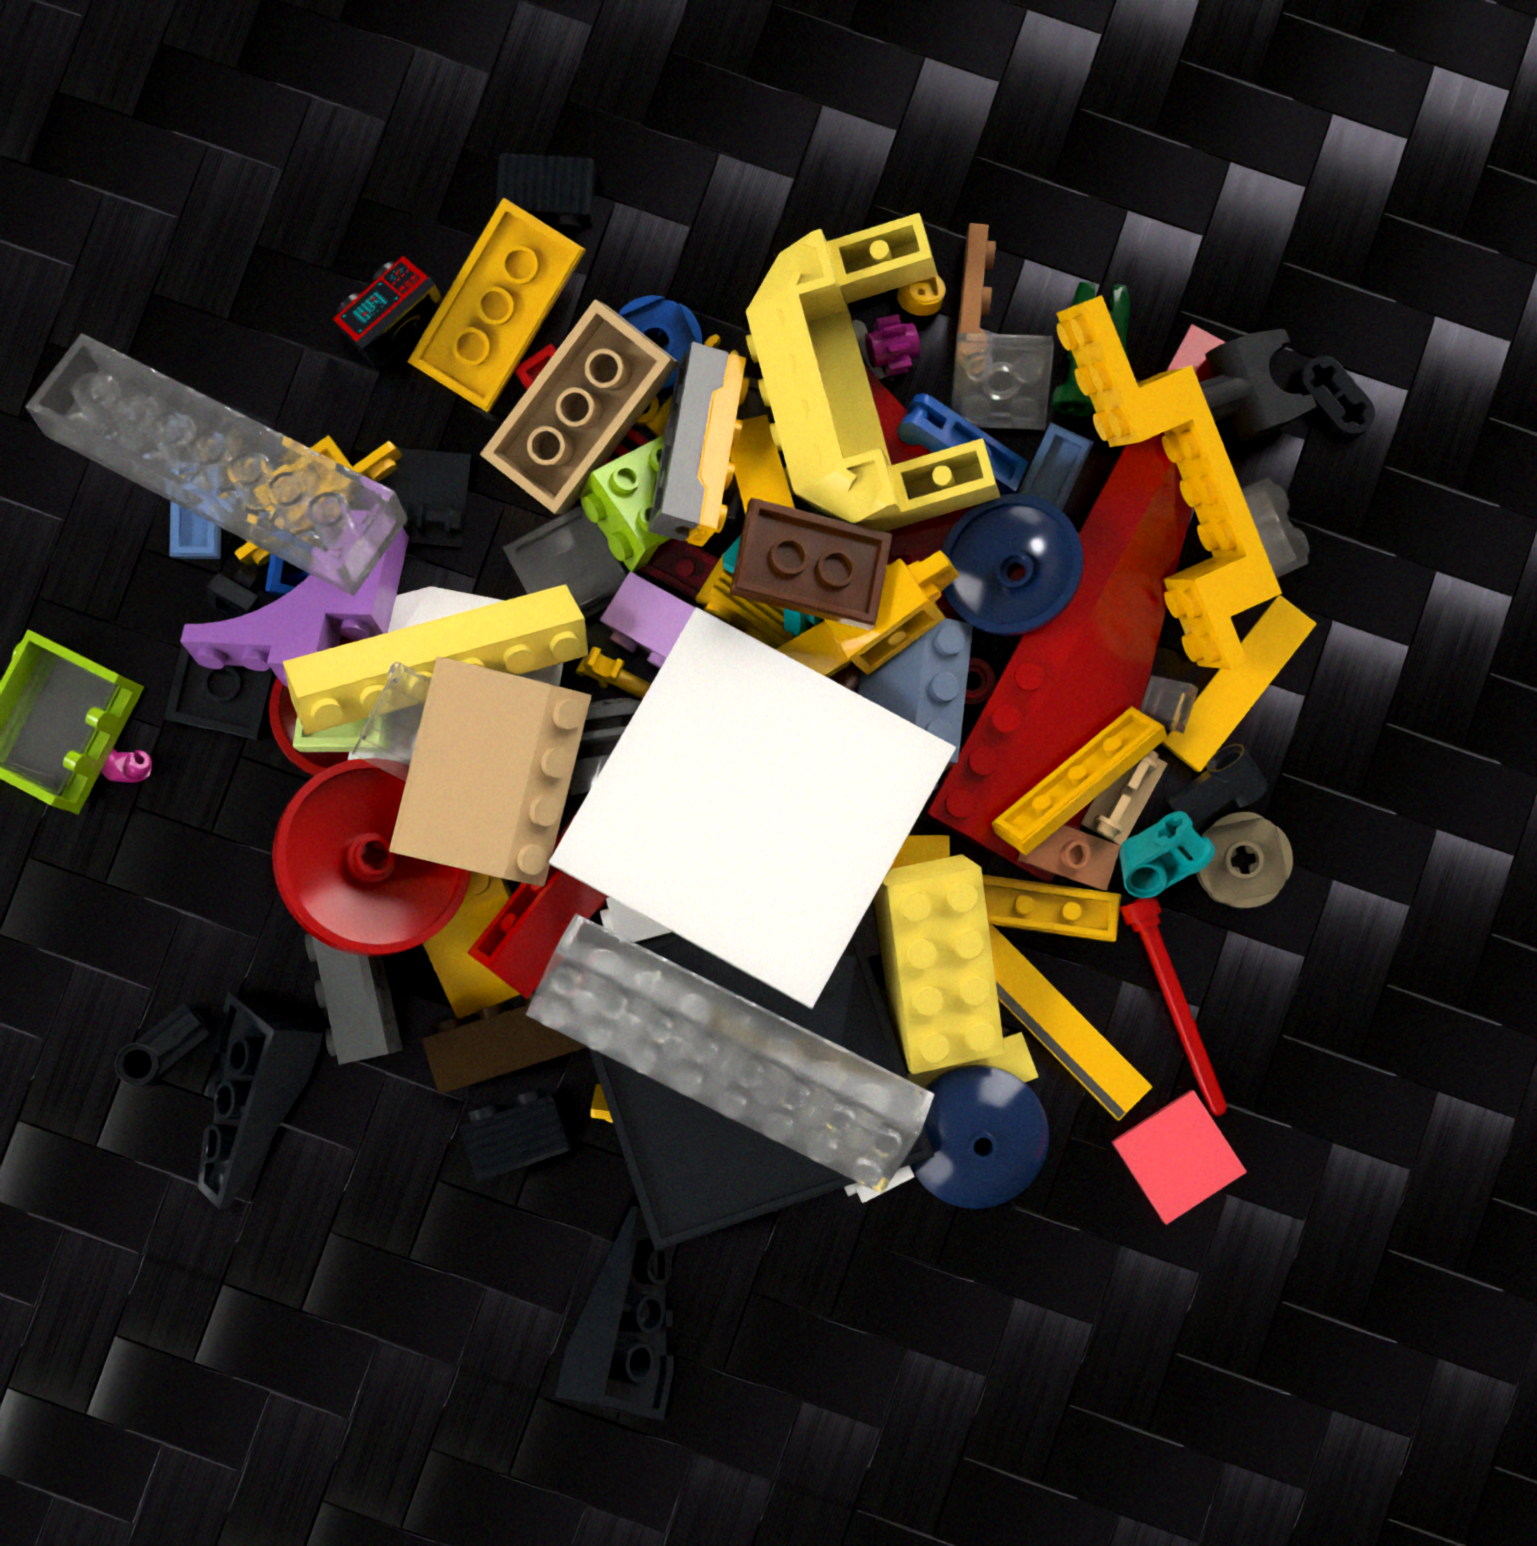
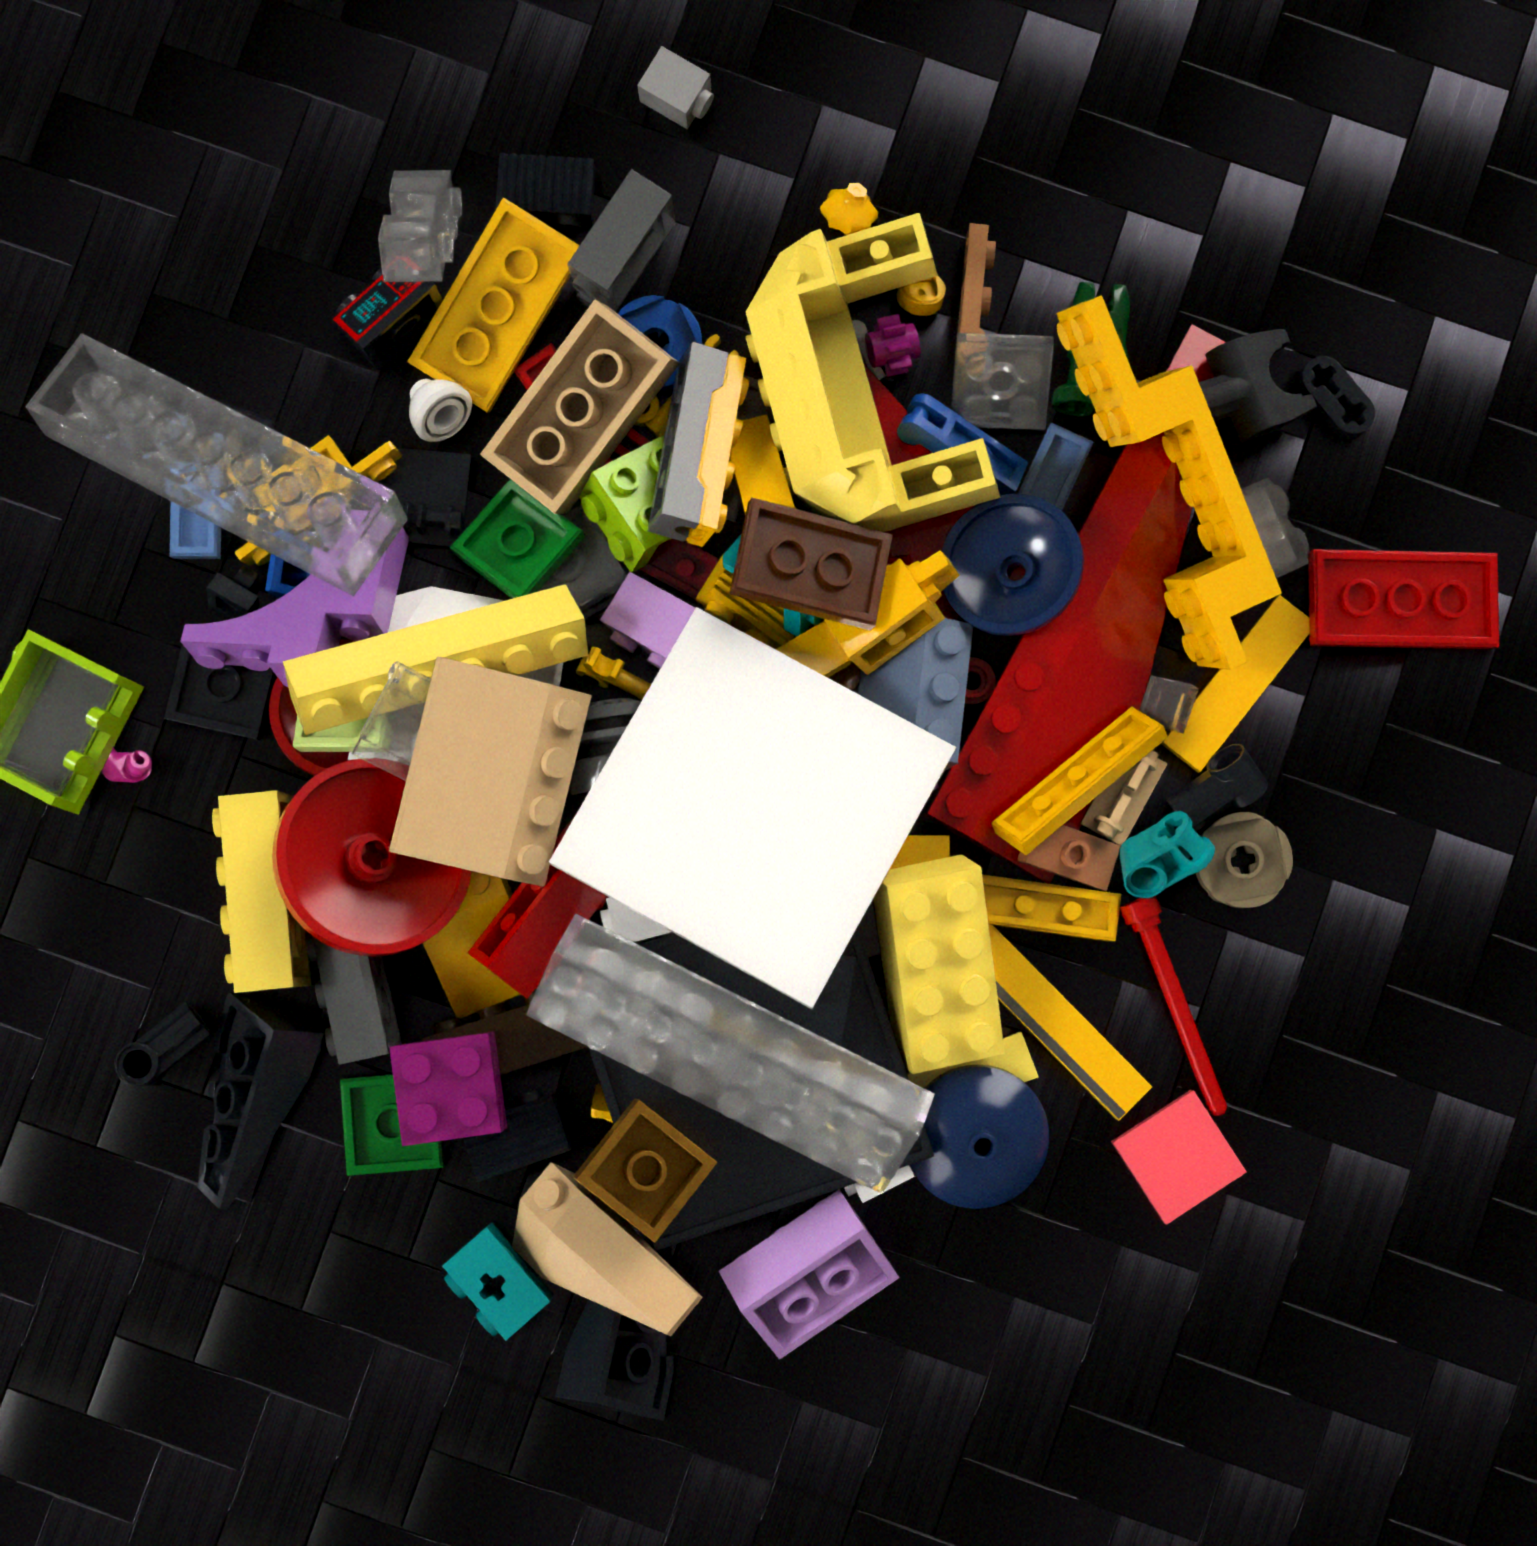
(263, 934): none -> light yellow brick
(373, 1130): none -> green tile
(421, 226): none -> clear arch
(438, 409): none -> white brick
(448, 1088): none -> magenta brick
(517, 542): none -> green tile
(523, 1289): none -> teal brick
(594, 1253): none -> tan wedge
(622, 242): none -> dark grey window
(645, 1169): none -> pearl gold brick
(676, 88): none -> light grey brick
(808, 1274): none -> lavender slope
(849, 209): none -> yellow piece
(1403, 599): none -> red tile

